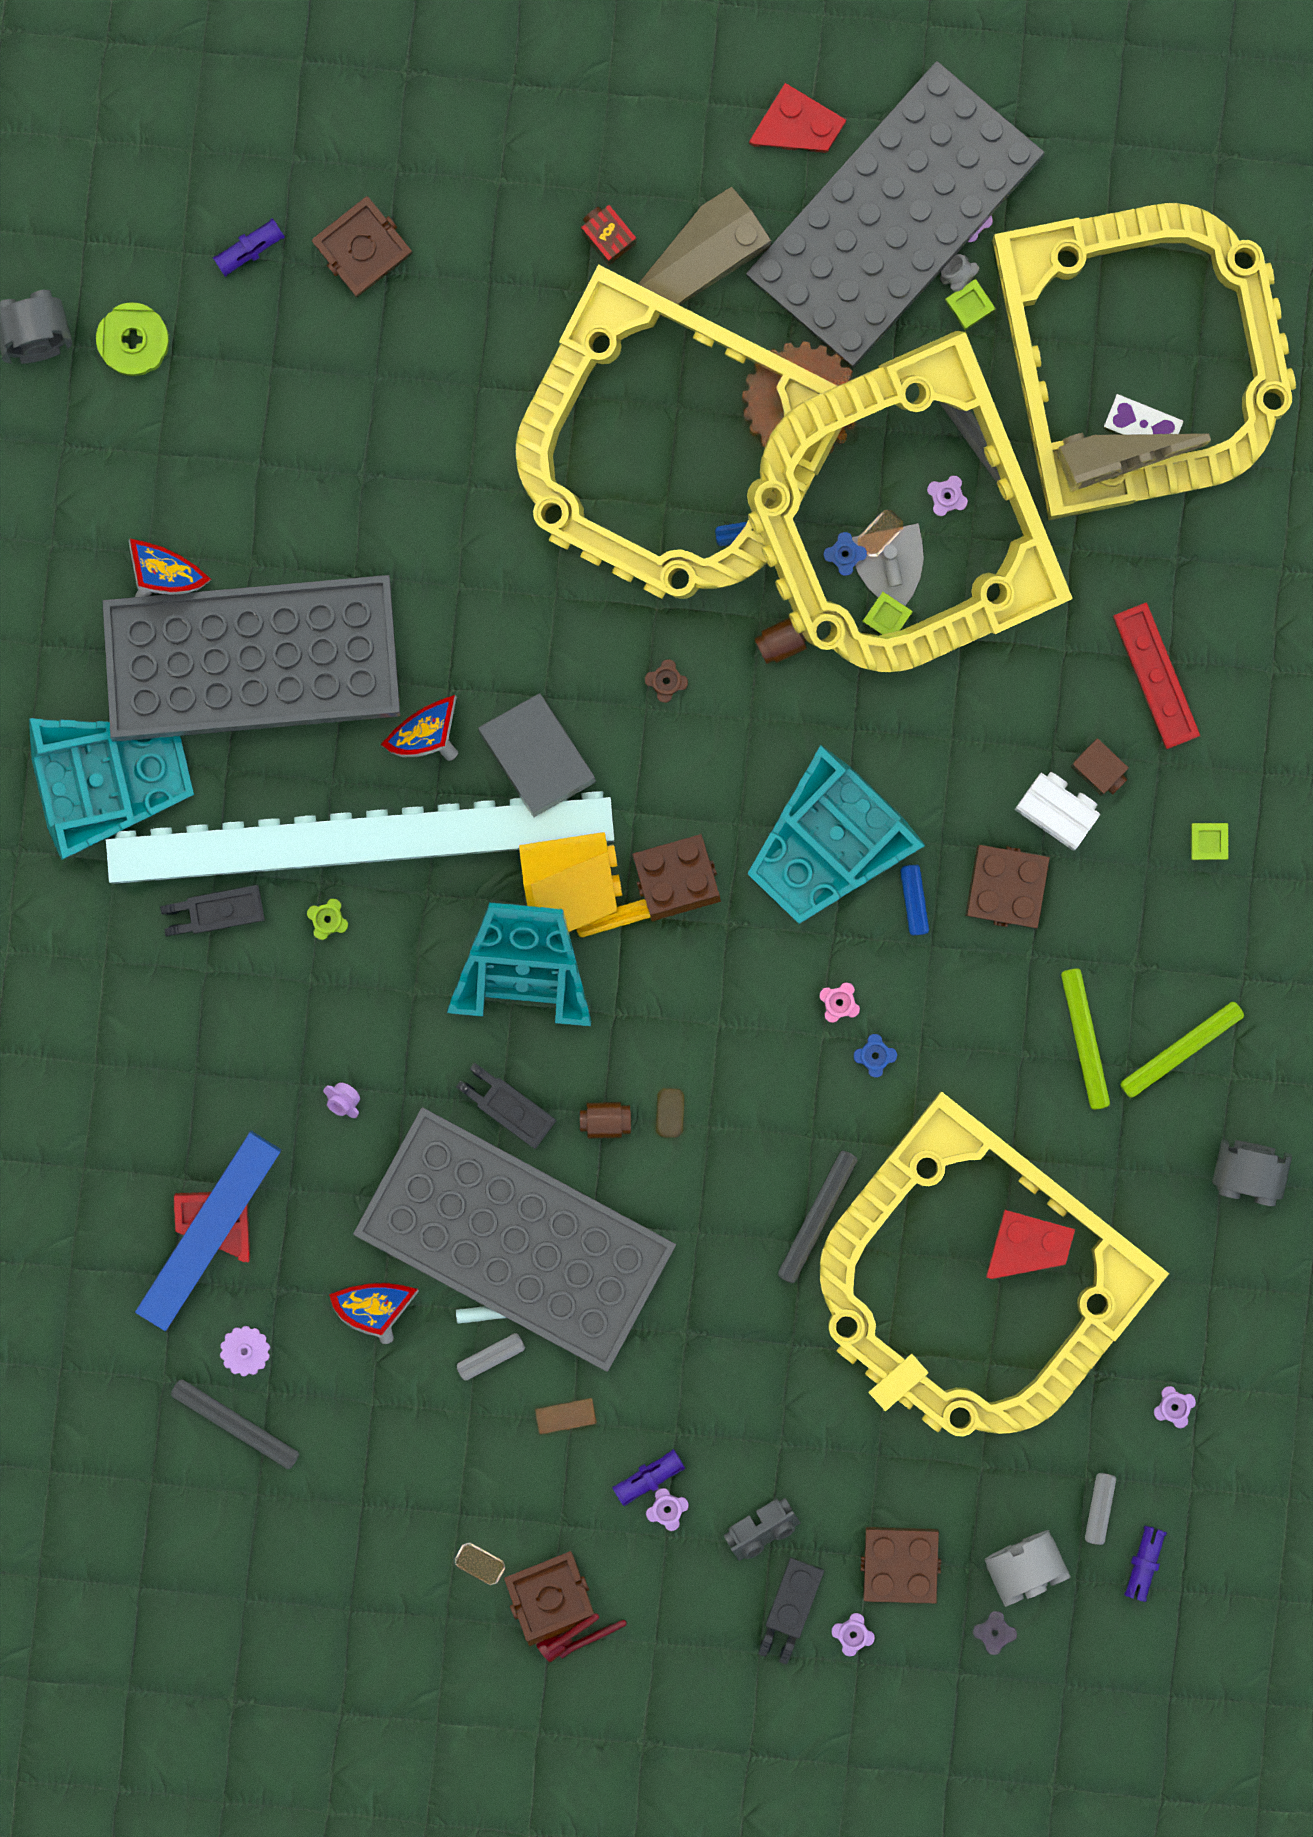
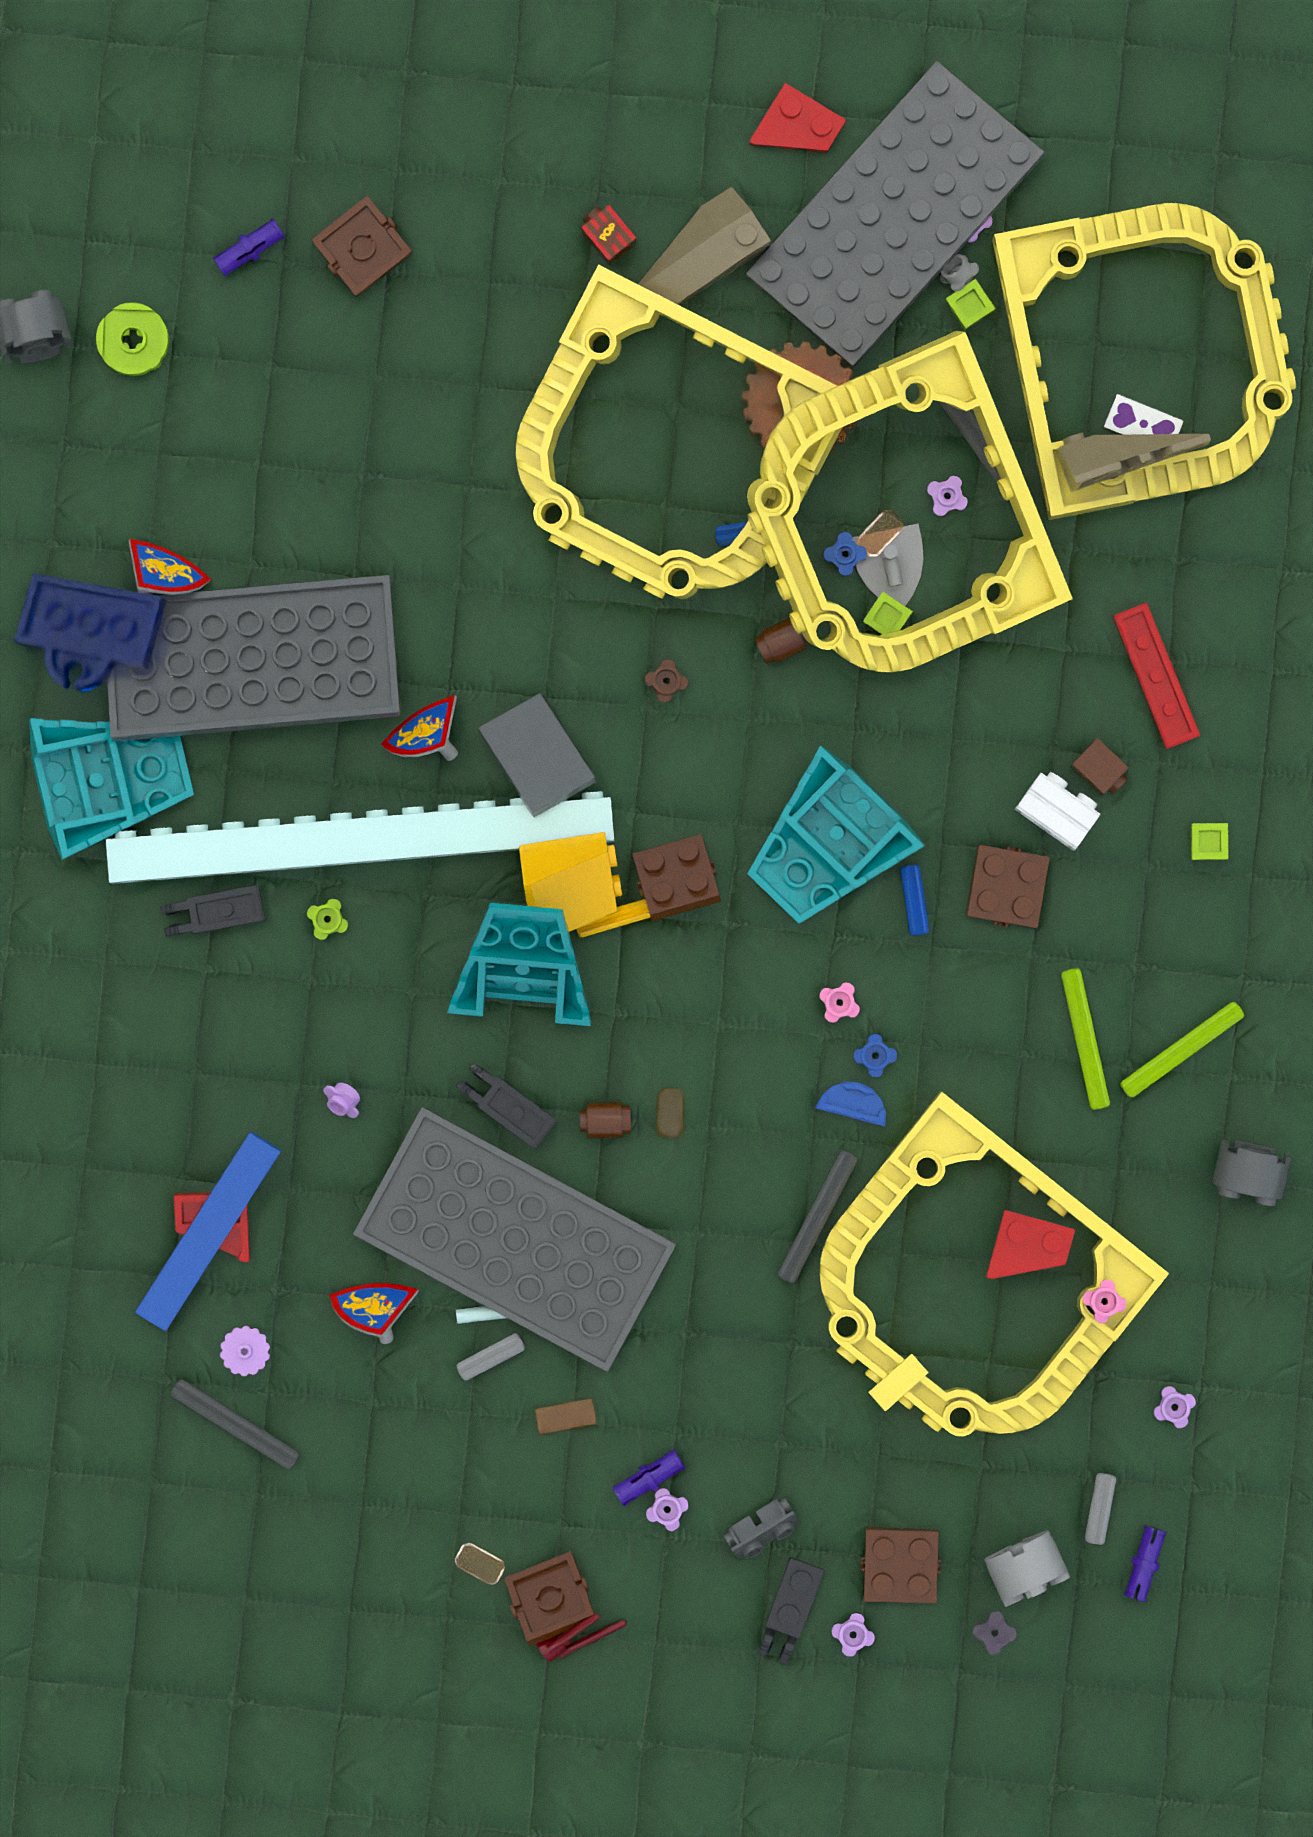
(88, 628): none -> clear blue plate
(853, 1101): none -> blue tile
(1114, 1304): none -> bright pink plate

